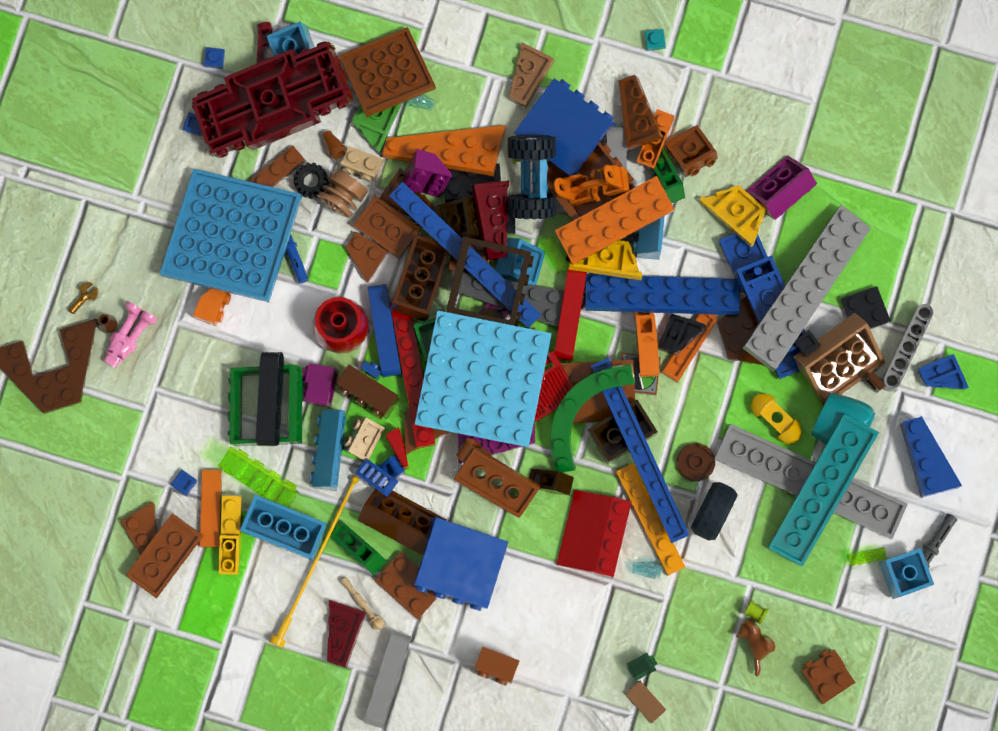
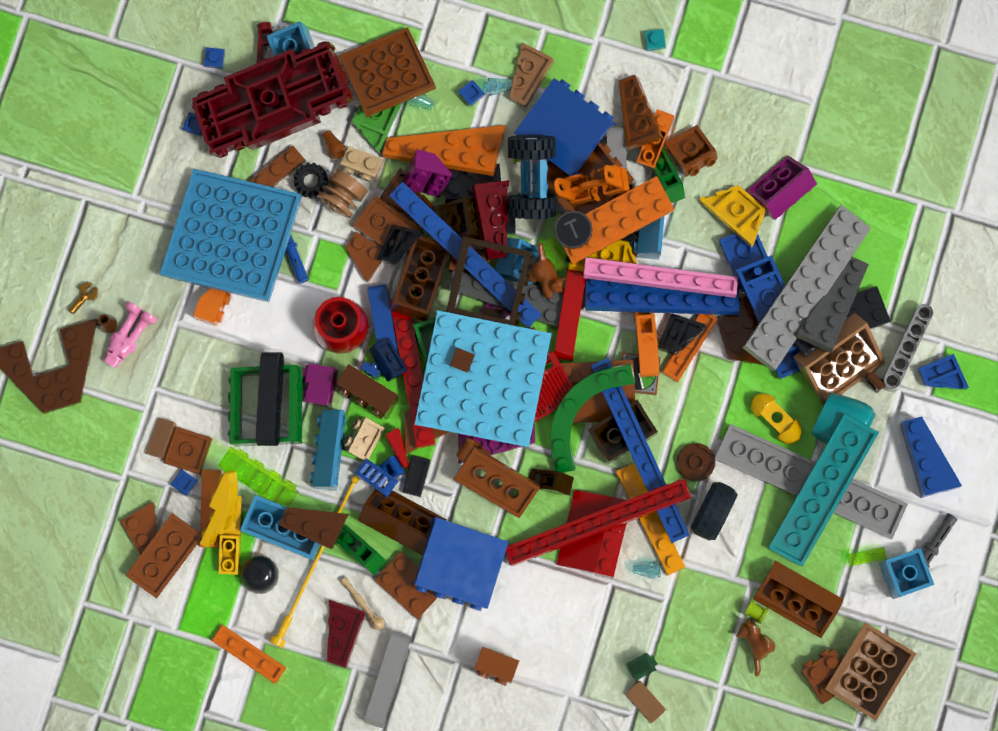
(161, 438): none -> medium nougat slope
(188, 450): none -> dark orange tile
(224, 505): none -> yellow slope
(248, 654): none -> orange tile
(259, 574): none -> black cylinder
(314, 525): none -> reddish brown wing
(388, 359): none -> dark blue slope
(397, 243): none -> black wing
(416, 476): none -> black tile
(462, 359): none -> reddish brown tile
(471, 93): none -> blue plate
(495, 86): none -> clear light blue cone
(544, 272): none -> dark orange animal
(573, 229): none -> black tile
(598, 522): none -> red plate
(660, 277): none -> bright pink plate
(798, 599): none -> dark orange slope
(829, 315): none -> dark grey wing
(870, 672): none -> medium nougat slope

